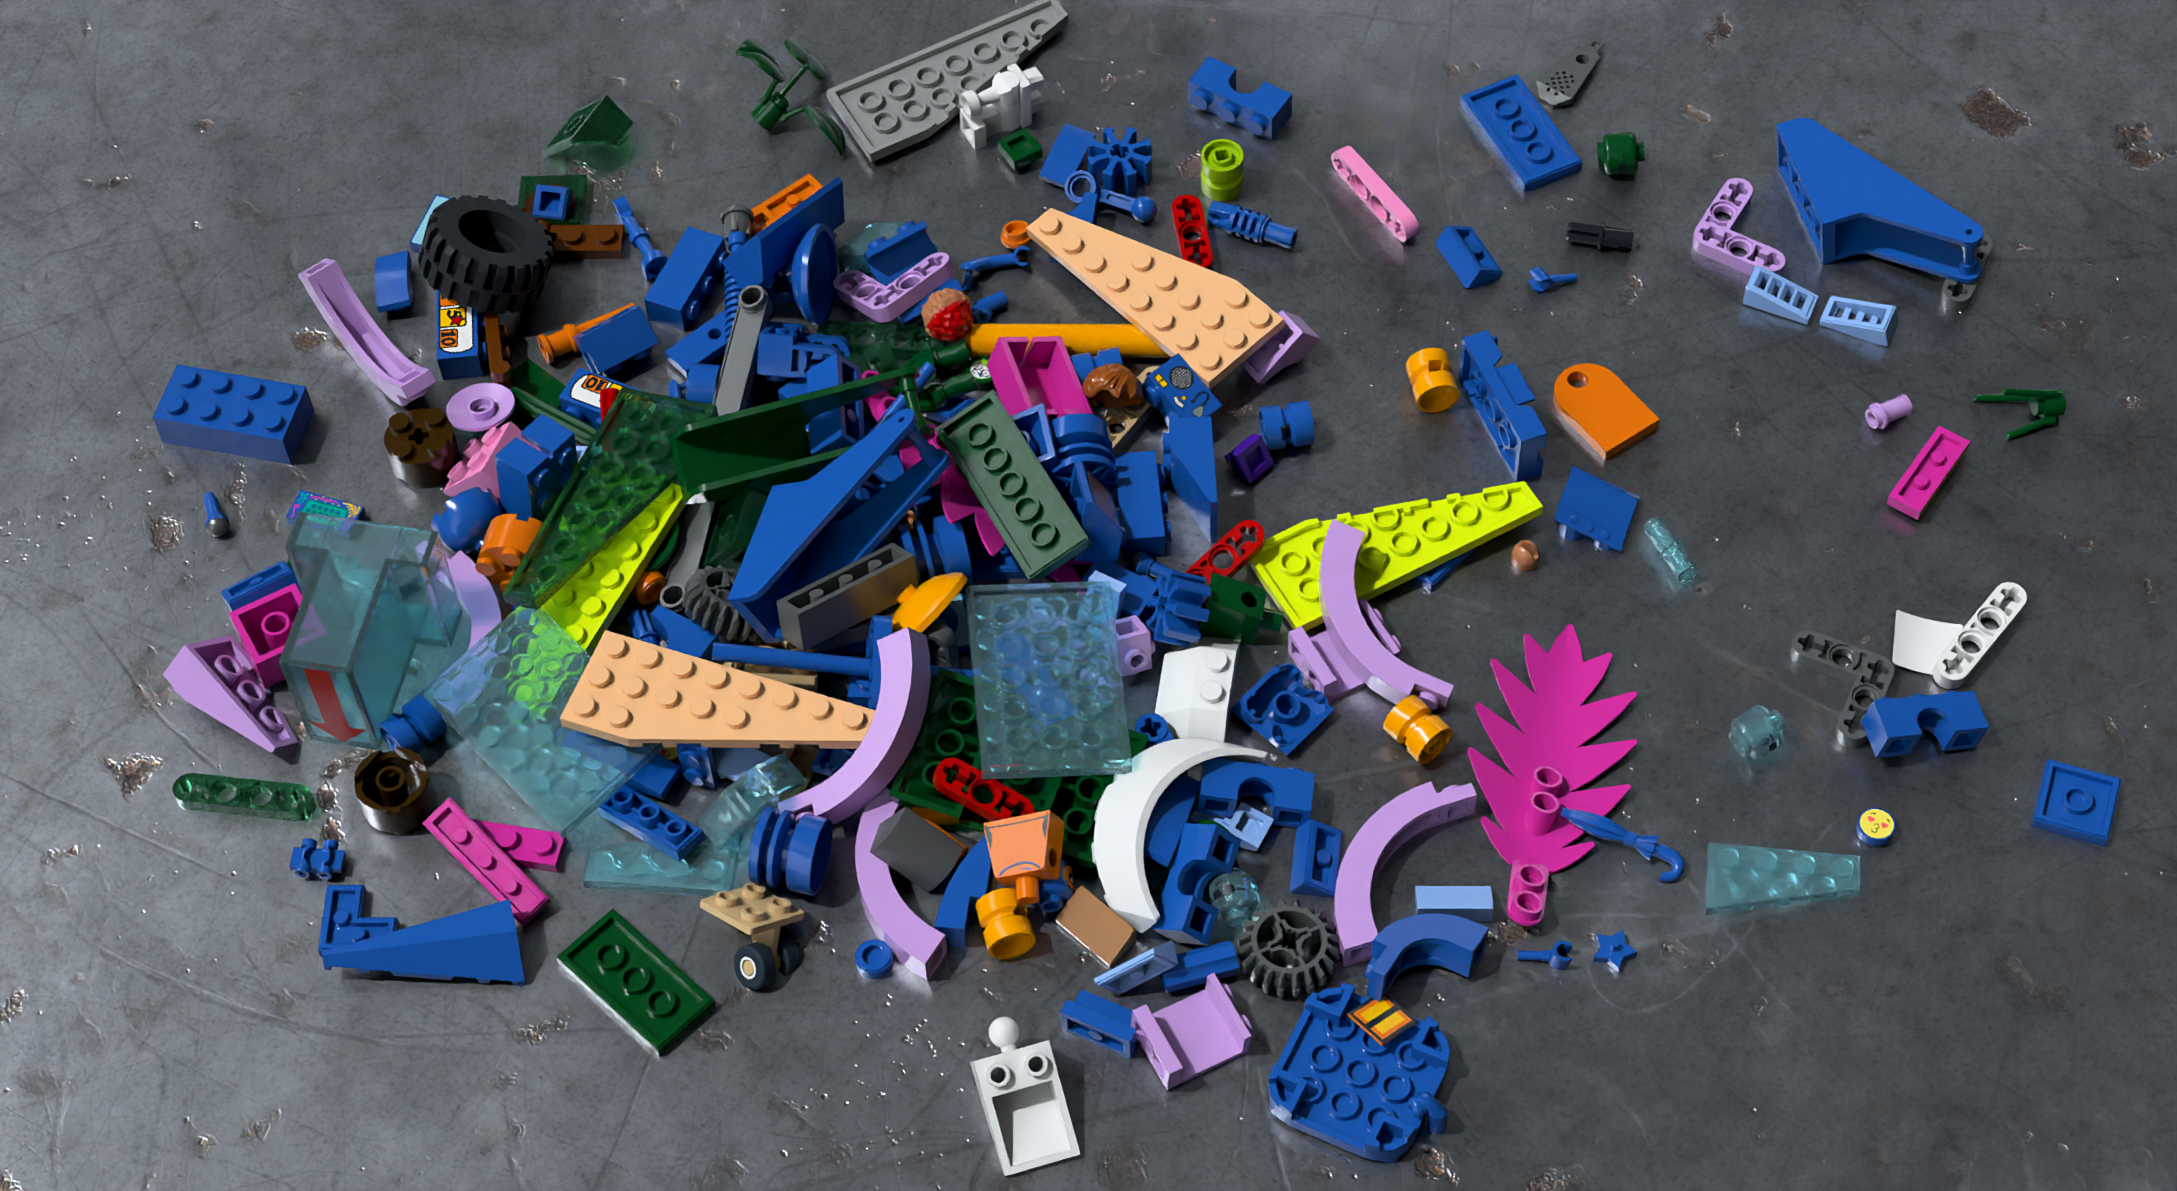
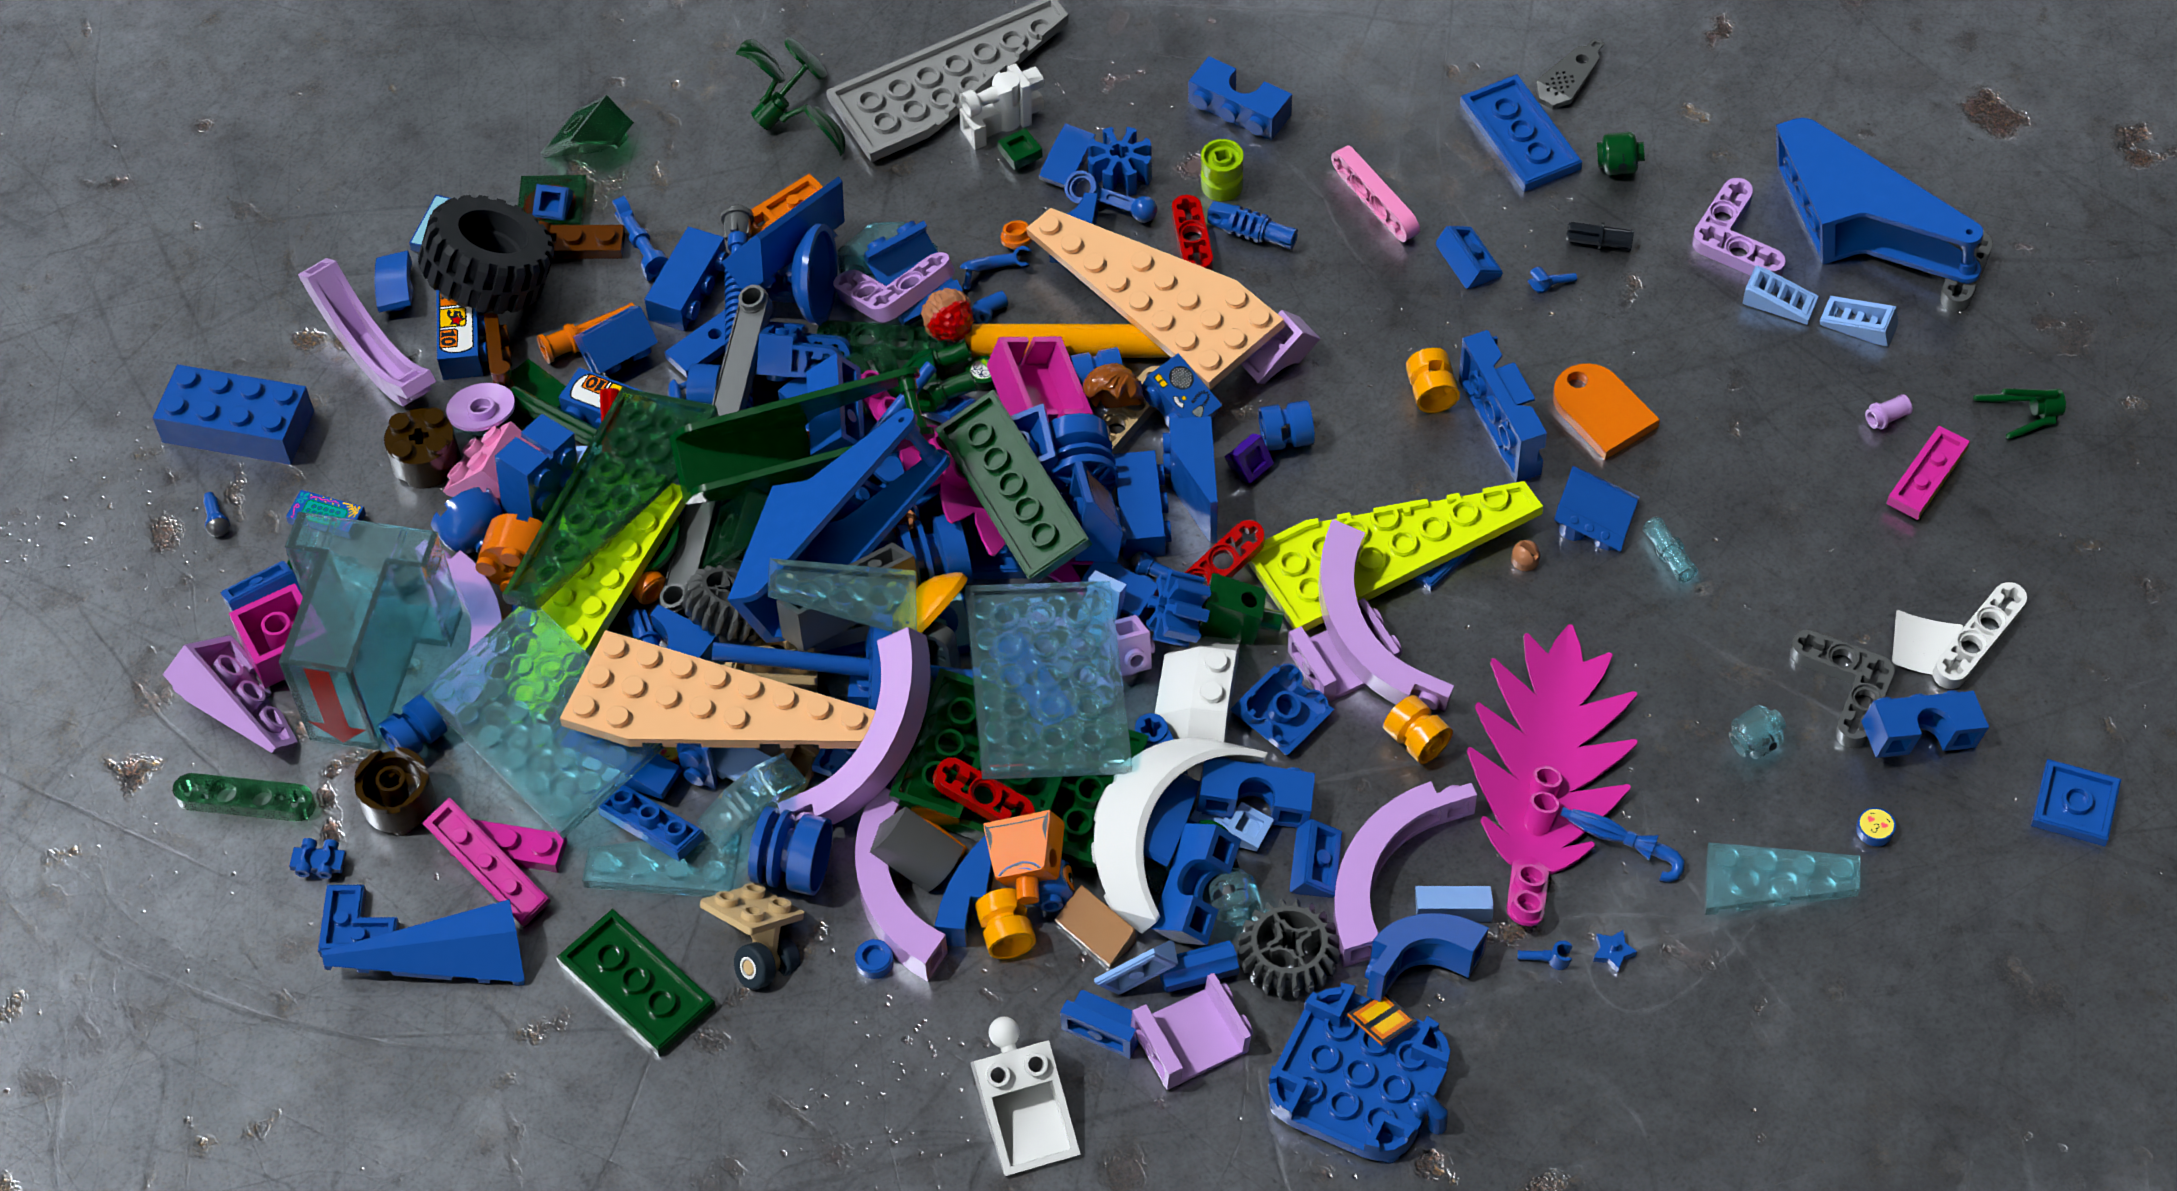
(856, 593): none -> clear light blue wing

